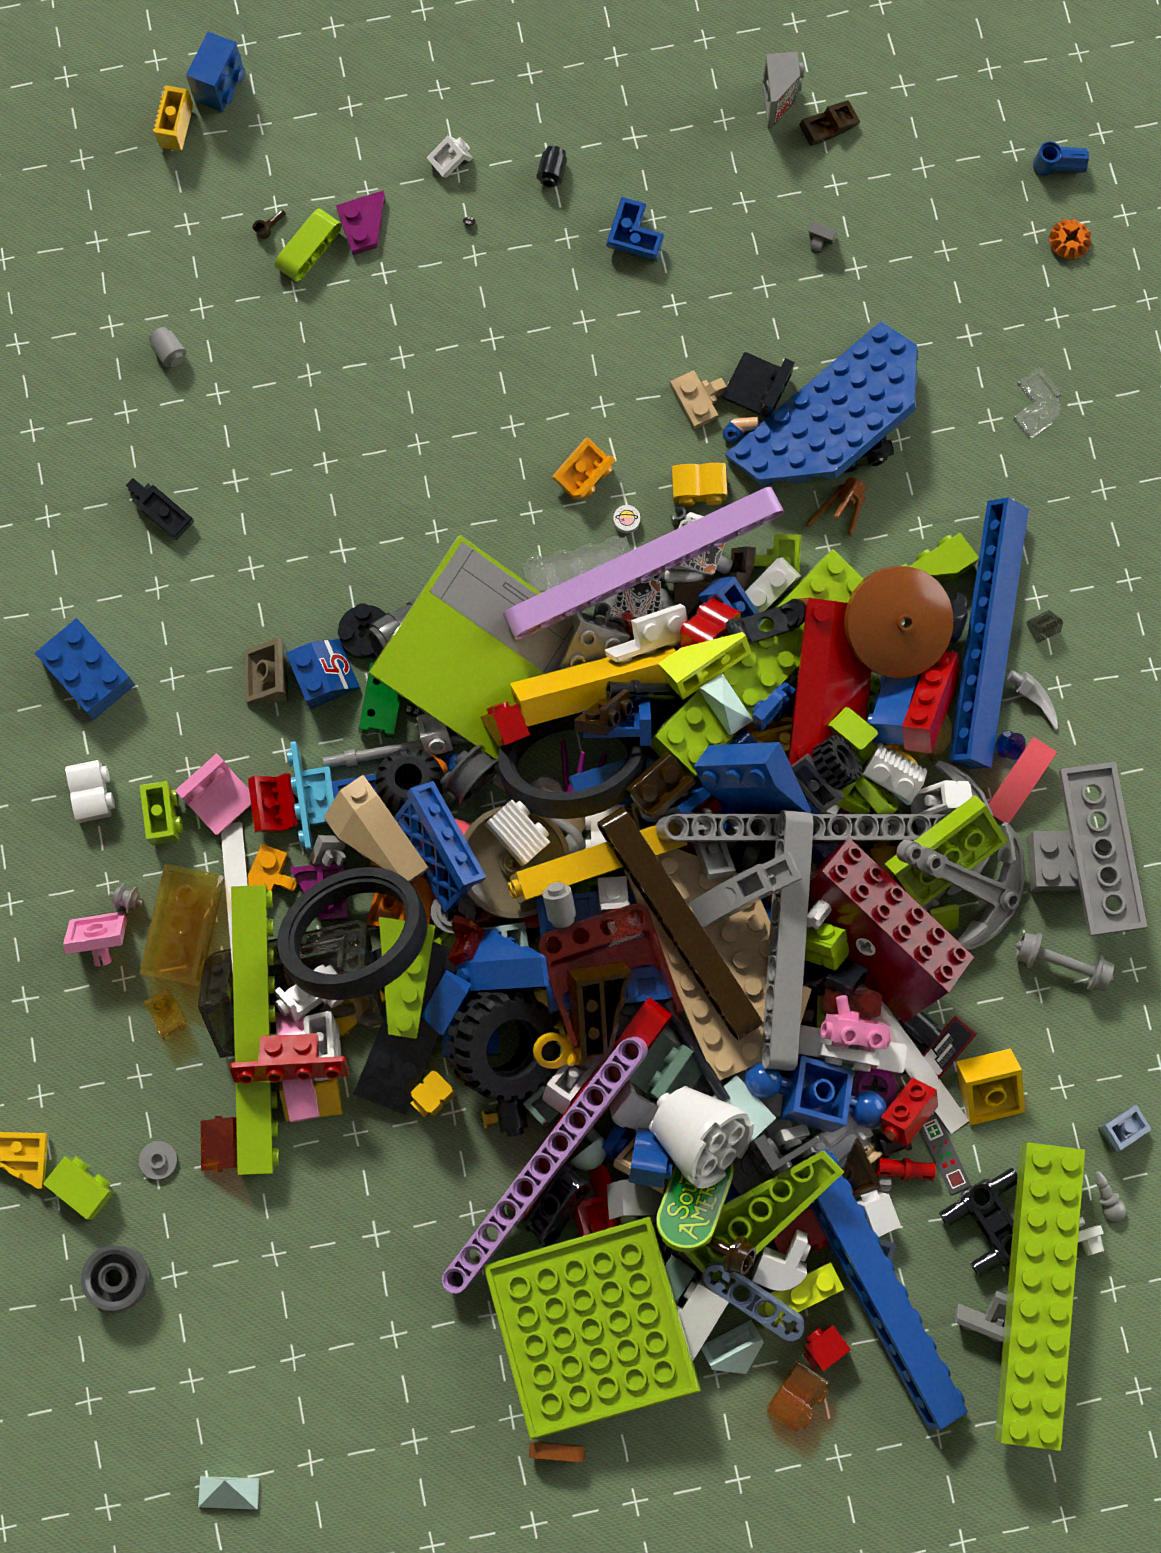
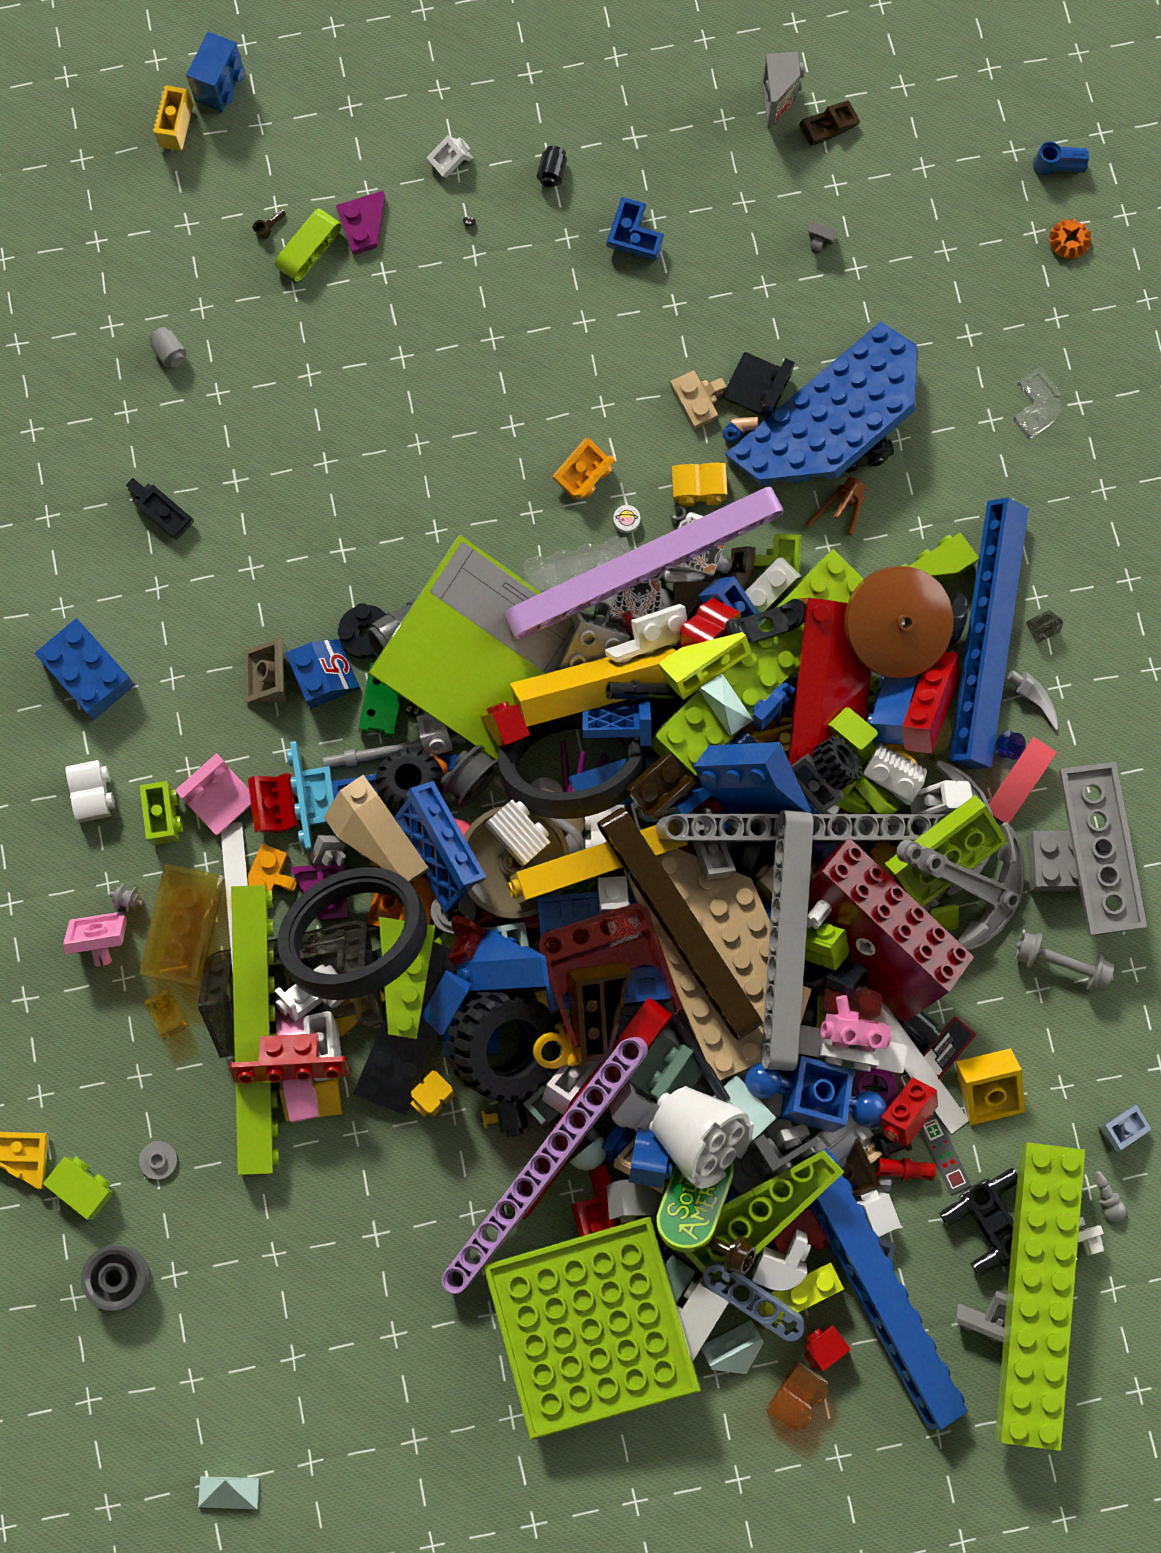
(218, 1144): clear red piece -> none
(557, 1205): black piece -> none
(557, 1451): dark orange beam -> none
(559, 904): light grey brick -> none
(605, 714): dark brown bracket -> none
(745, 889): light grey slope -> none

